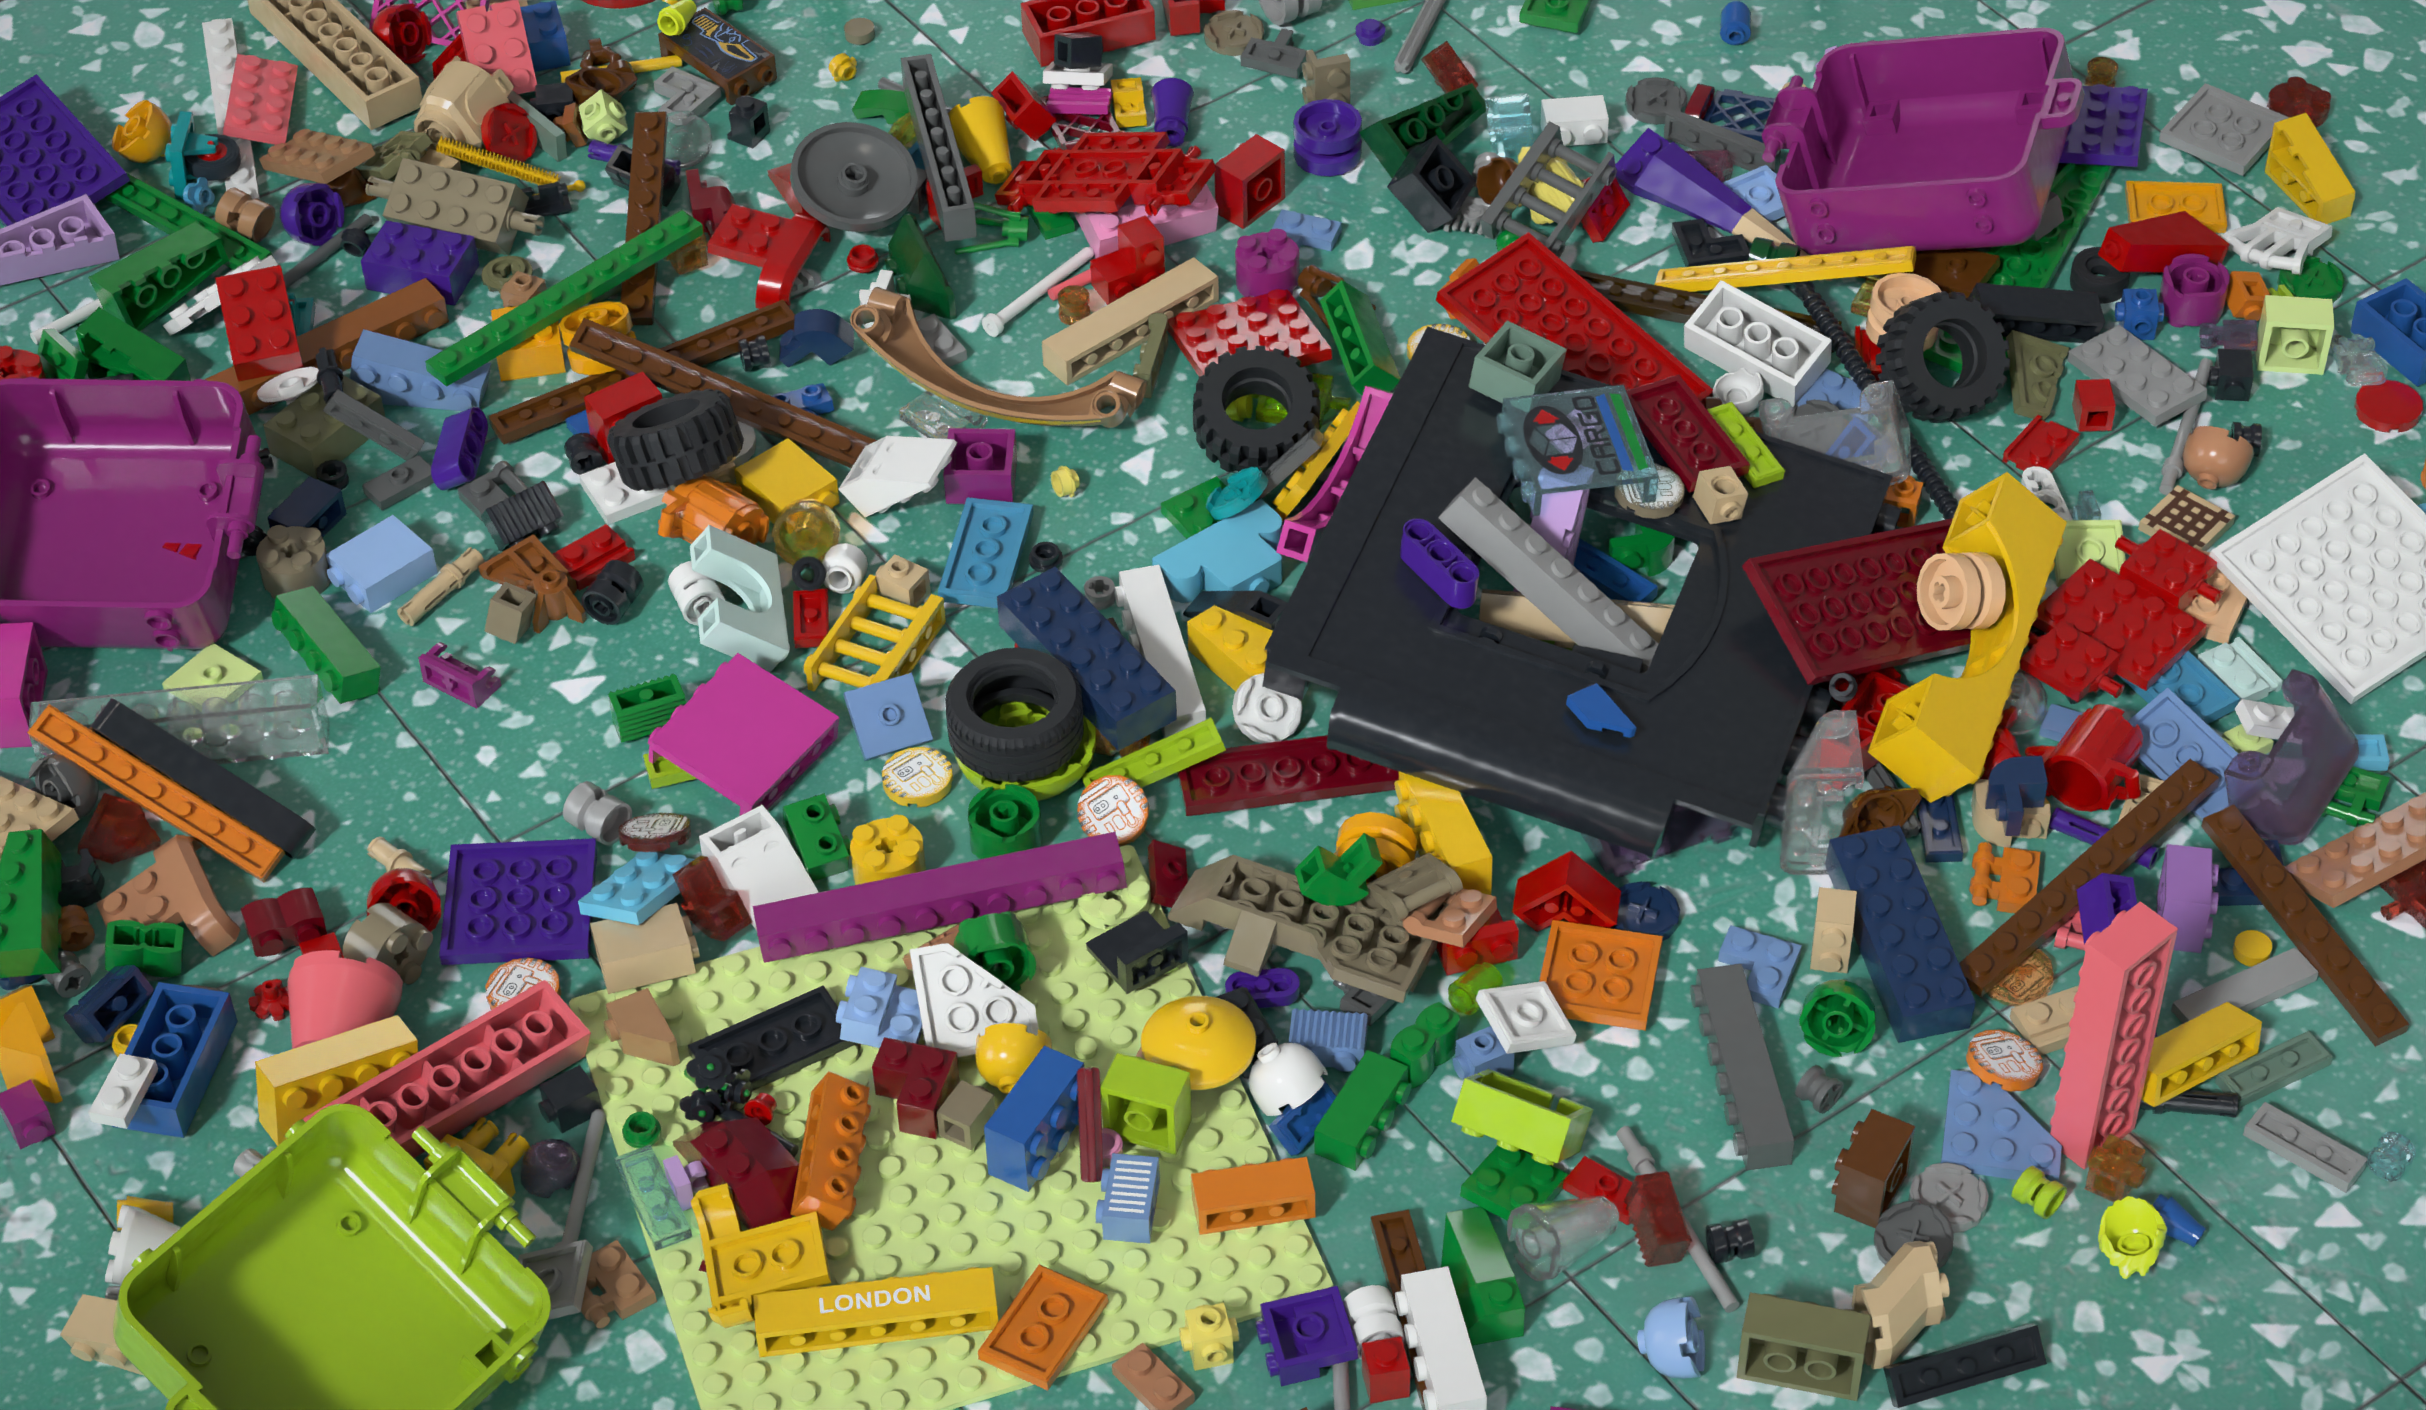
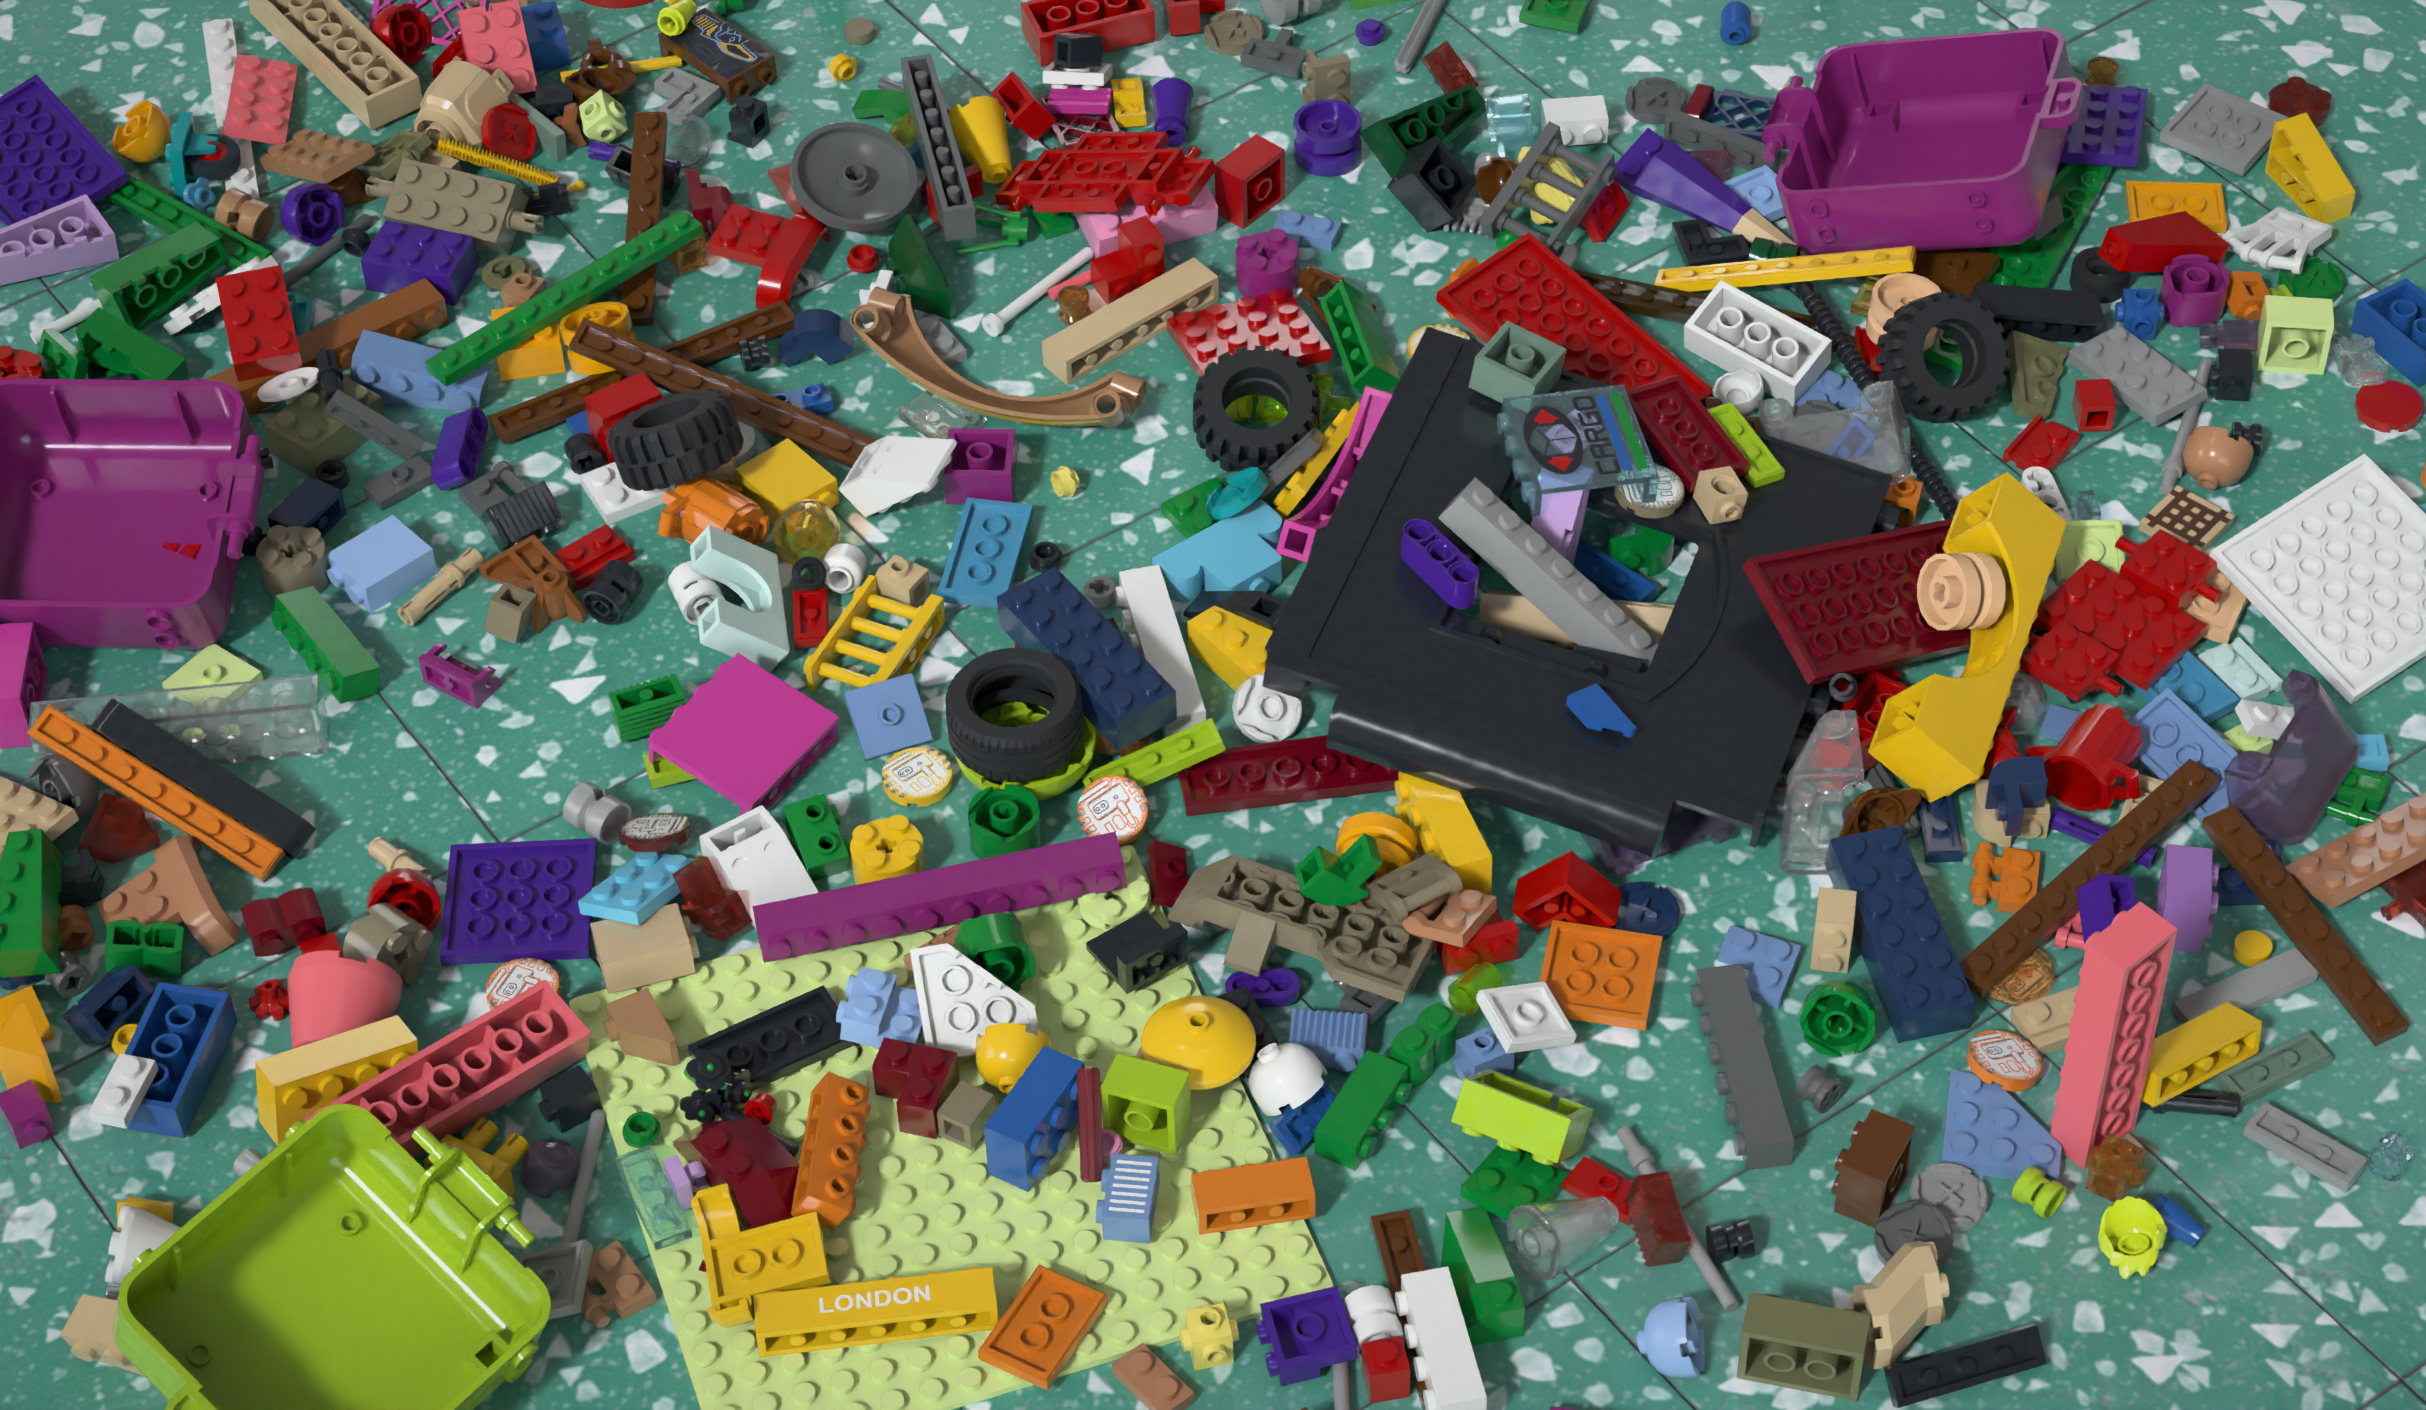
(1153, 352): olive plate -> none

